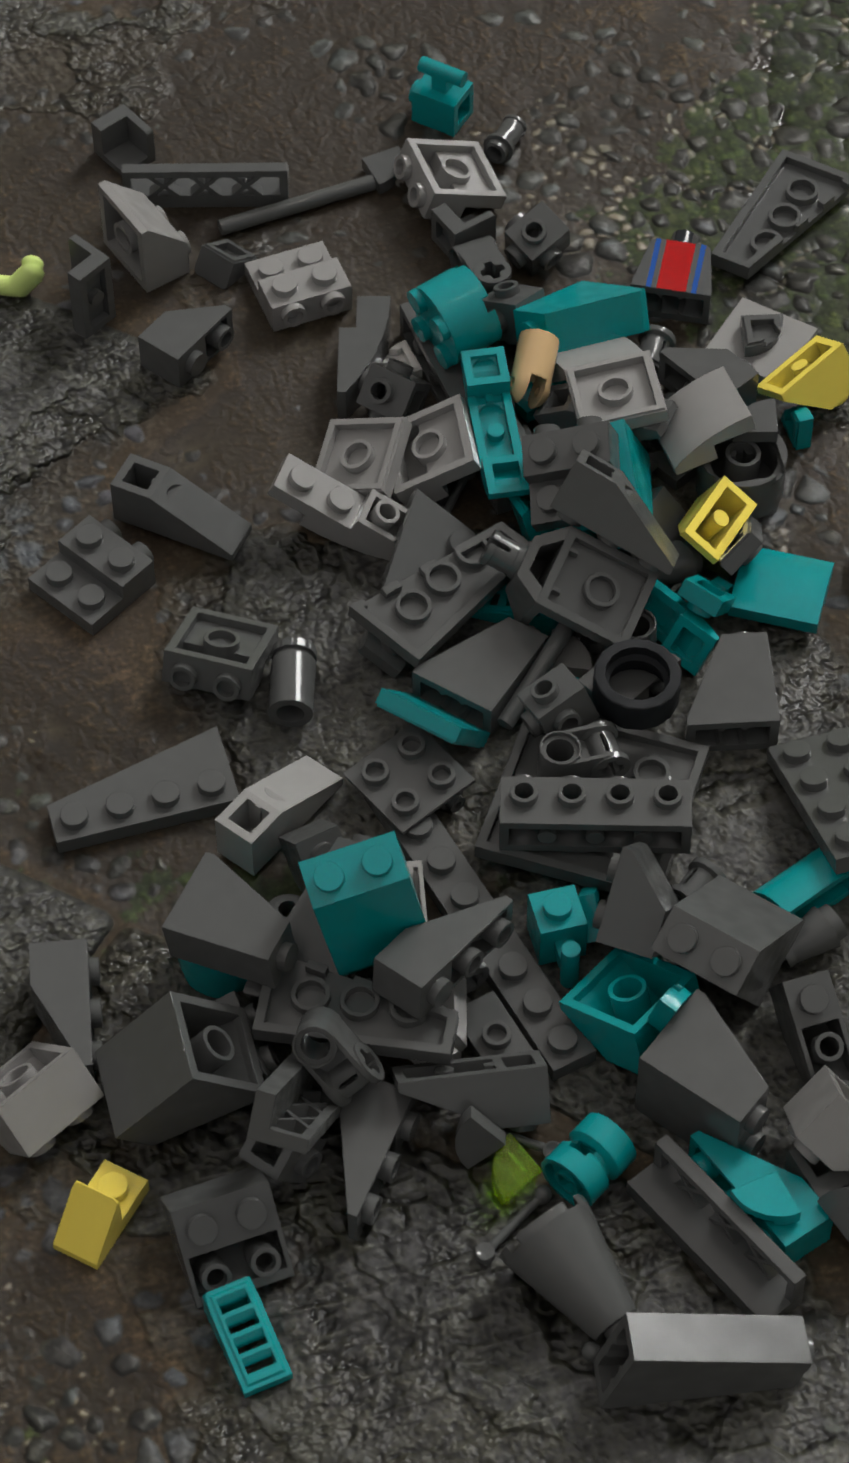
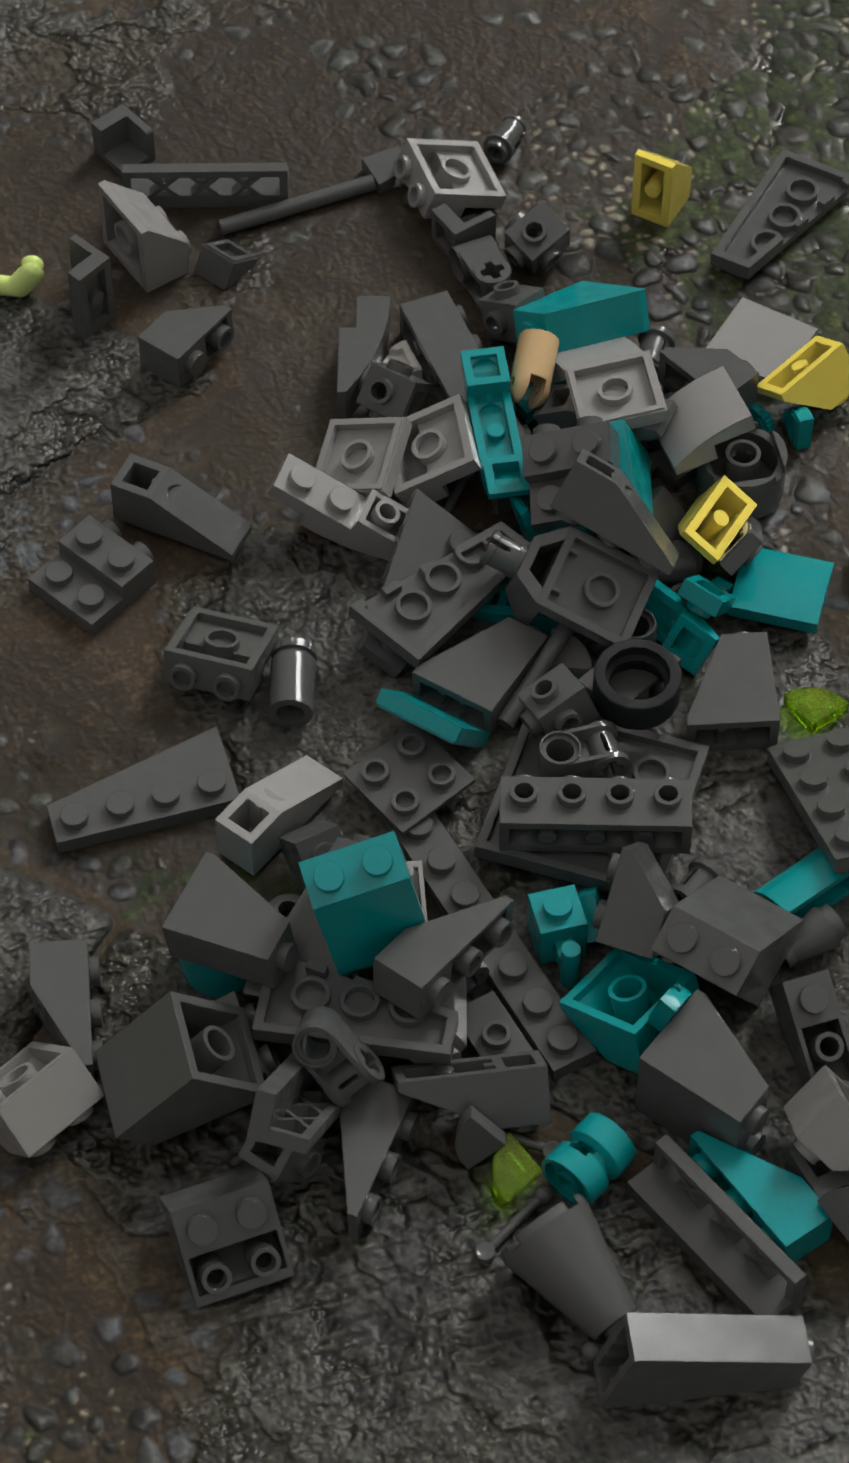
(99, 1213): light yellow slope -> none
(233, 1306): teal slope -> none
(299, 285): light grey plate -> none
(441, 97): teal brick -> none
(453, 314): teal brick -> none
(659, 187): none -> light yellow slope
(676, 278): dark grey torso -> none
(760, 332): dark grey tile -> none
(765, 422): dark grey tile -> none
(767, 1200): teal tile -> none
(815, 706): none -> clear neon green tile

